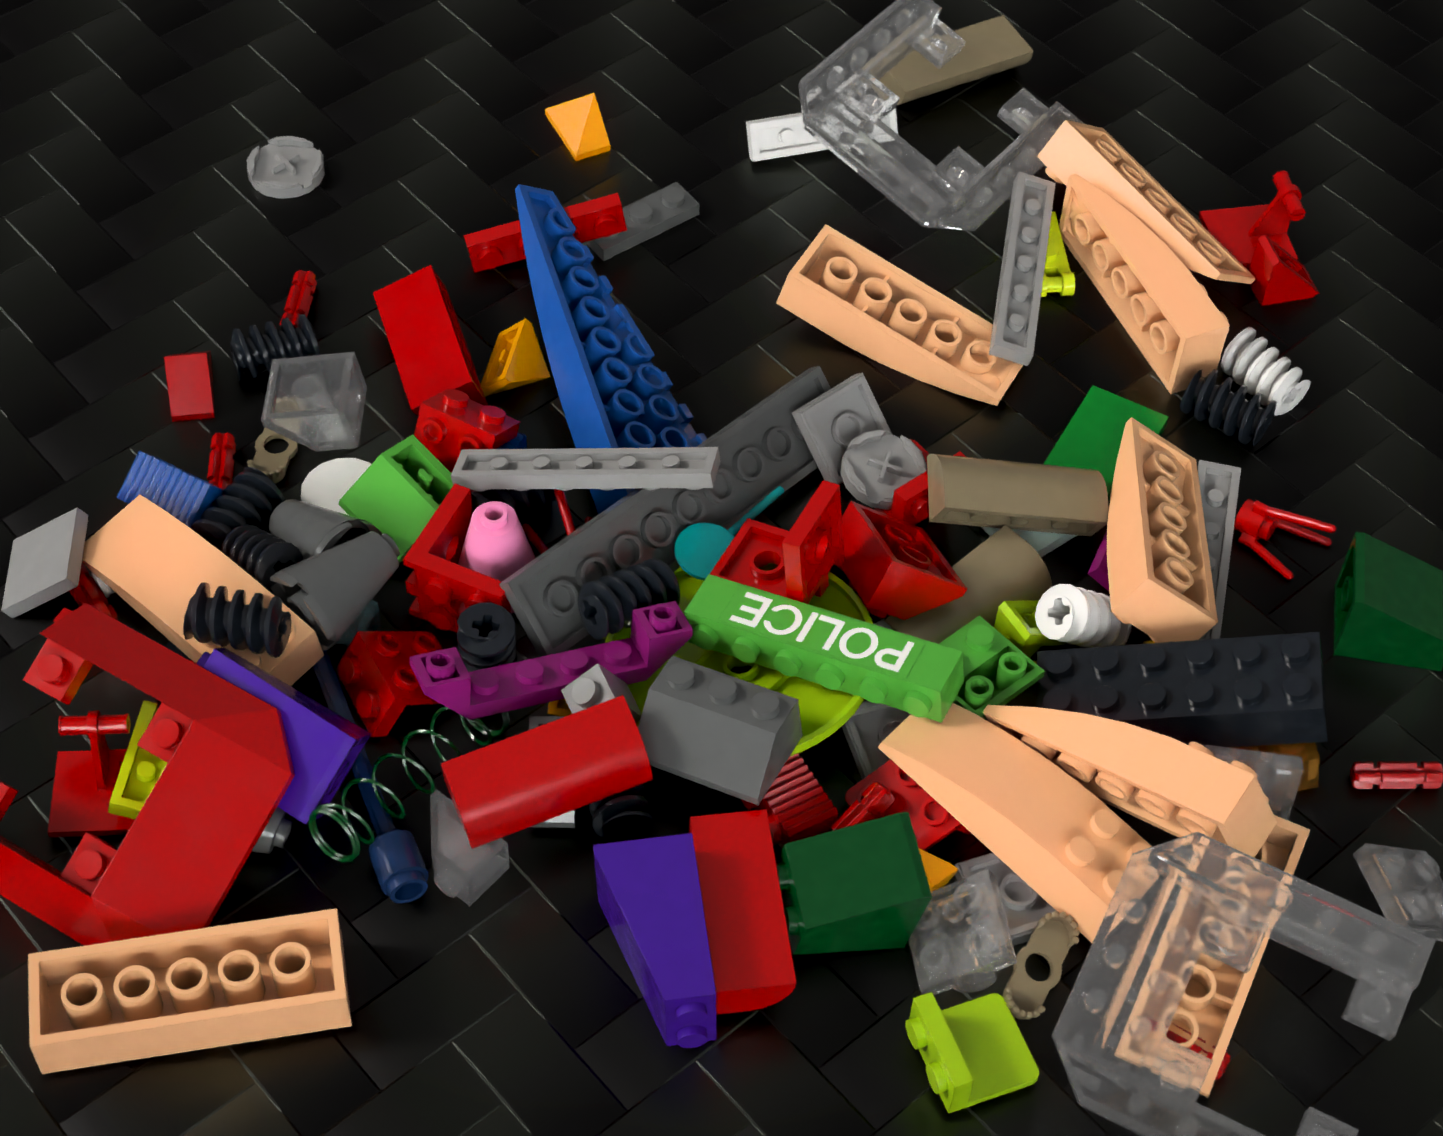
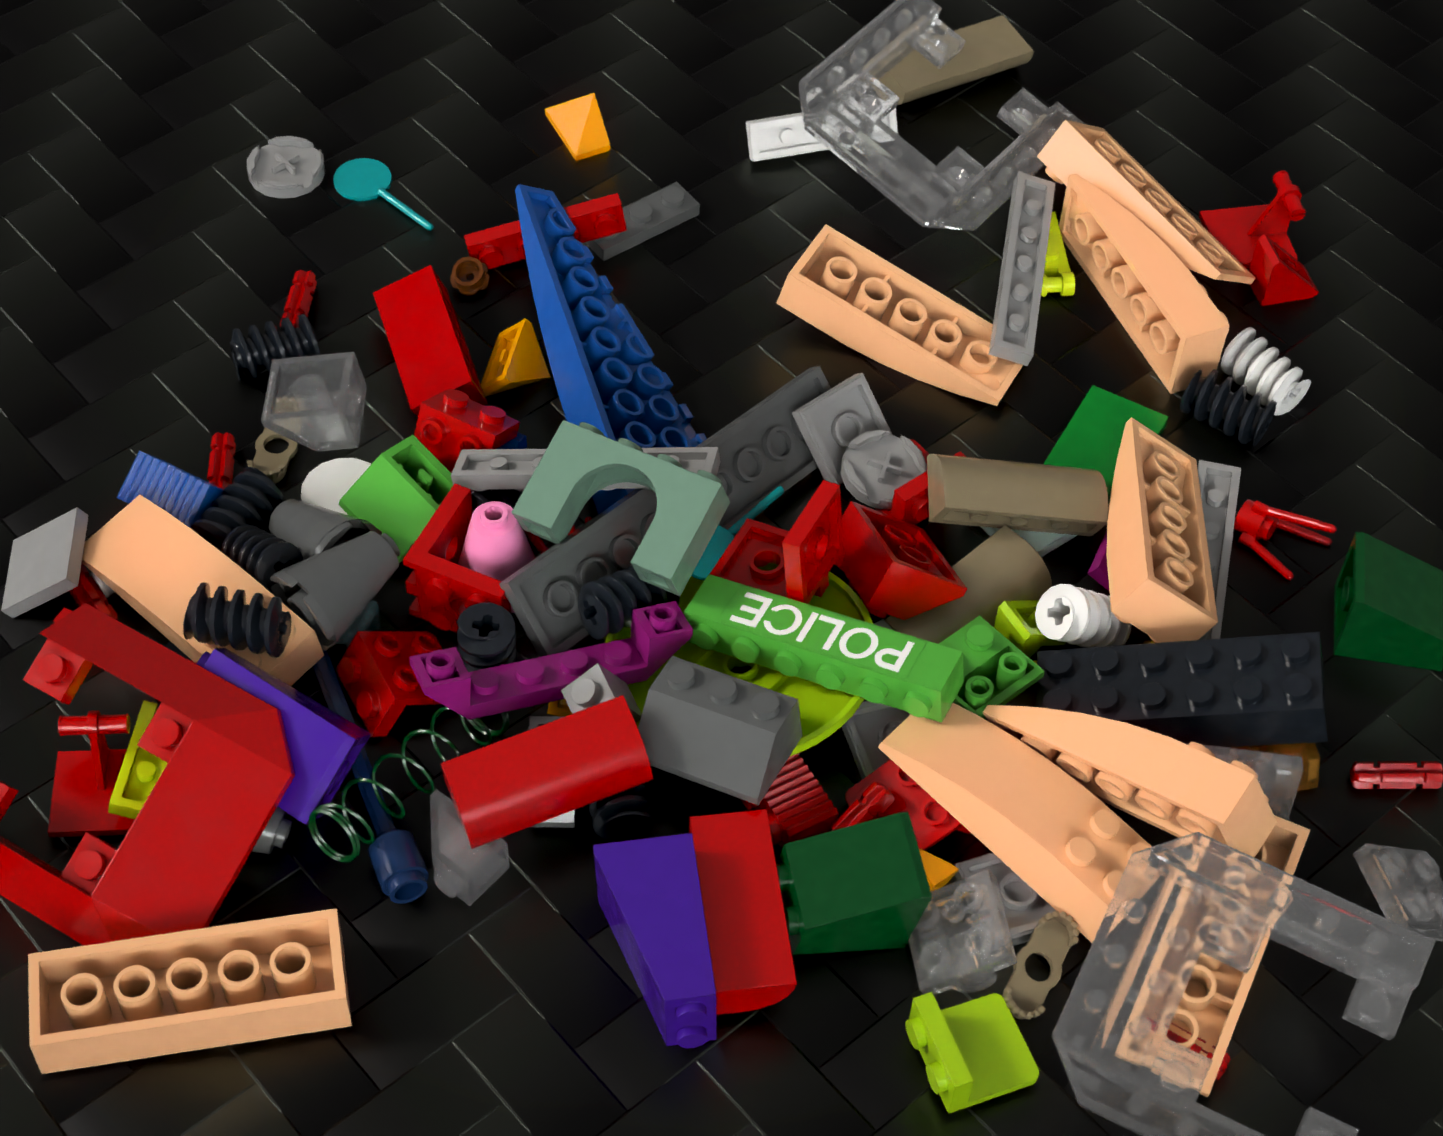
(190, 385): red slope -> none
(369, 179): none -> teal piece
(465, 267): none -> reddish brown plate
(586, 461): none -> sand green arch

